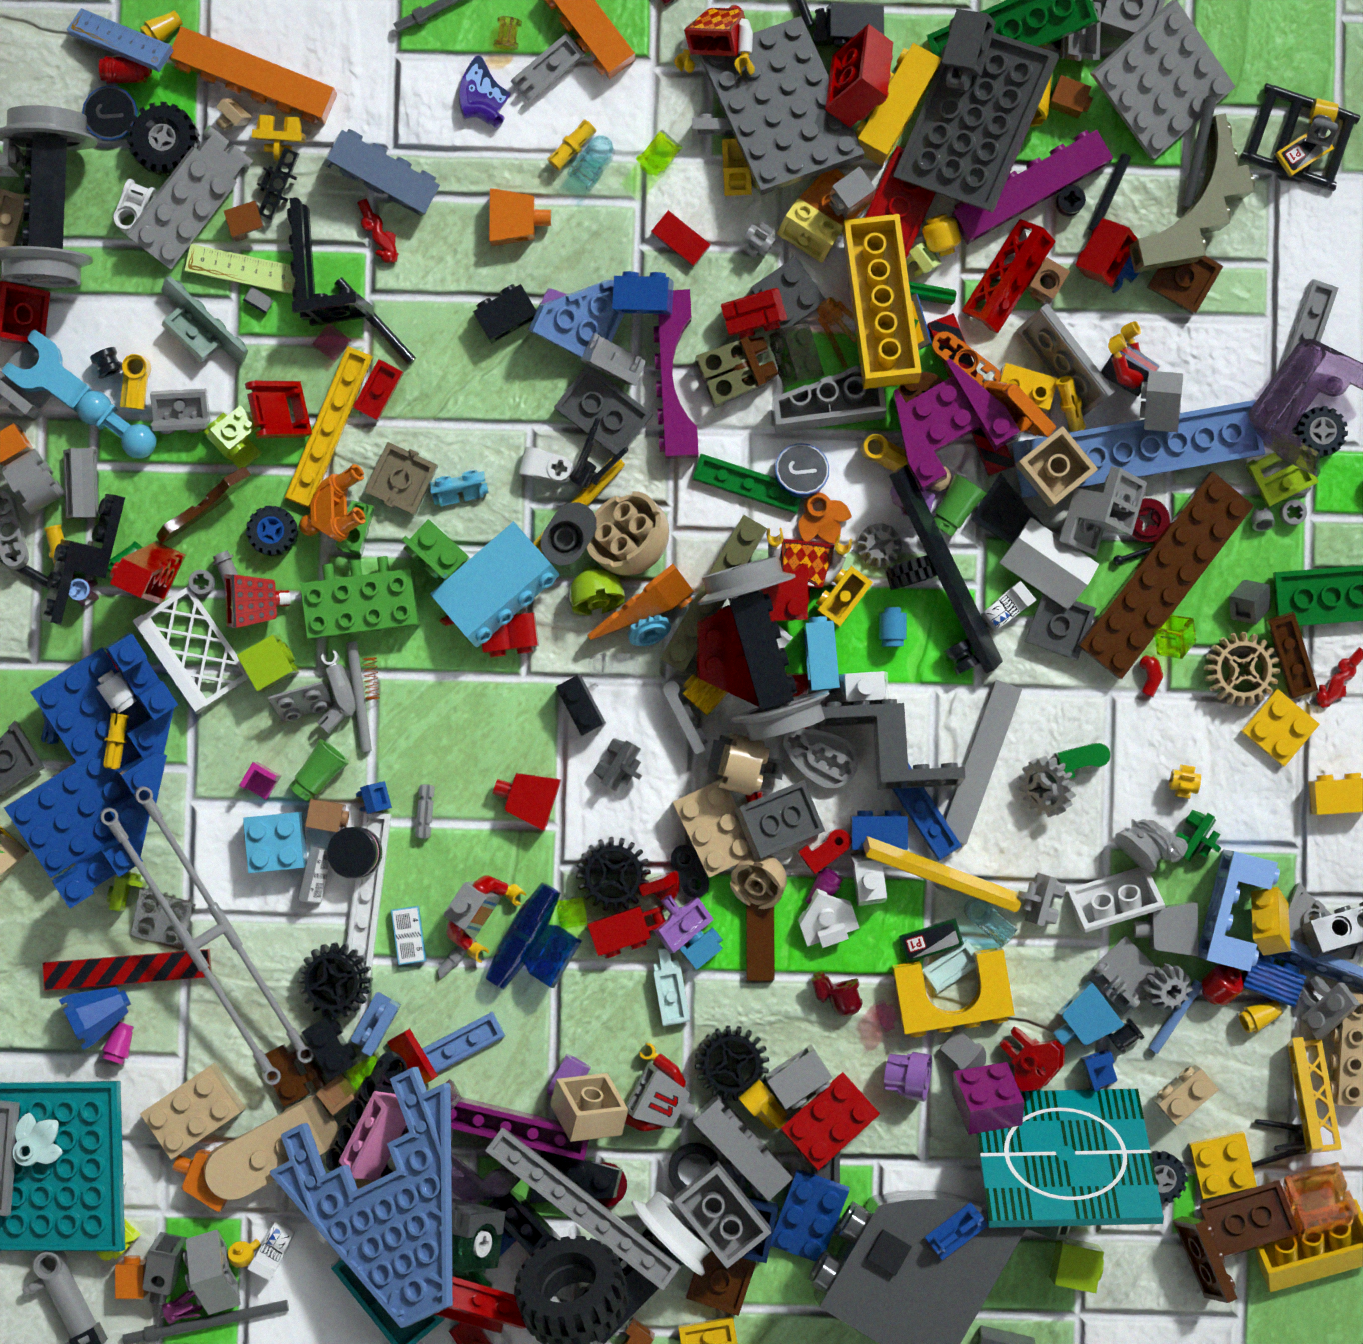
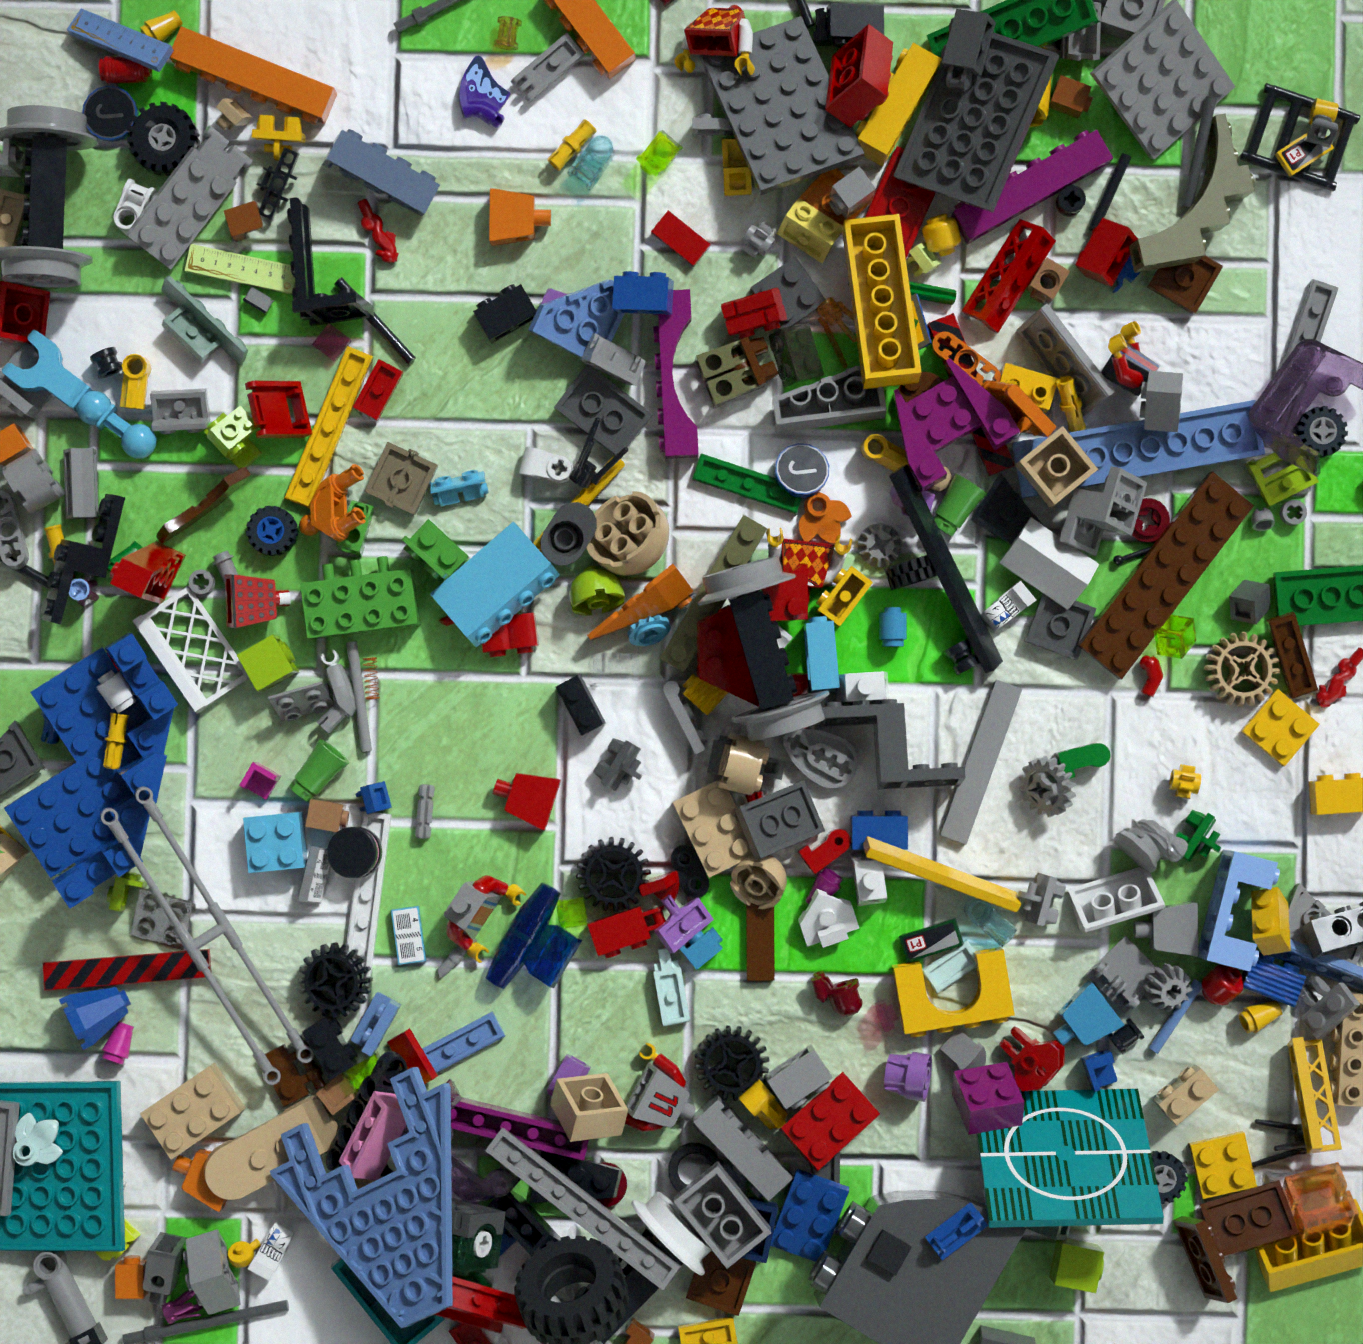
(928, 820): blue tile -> none

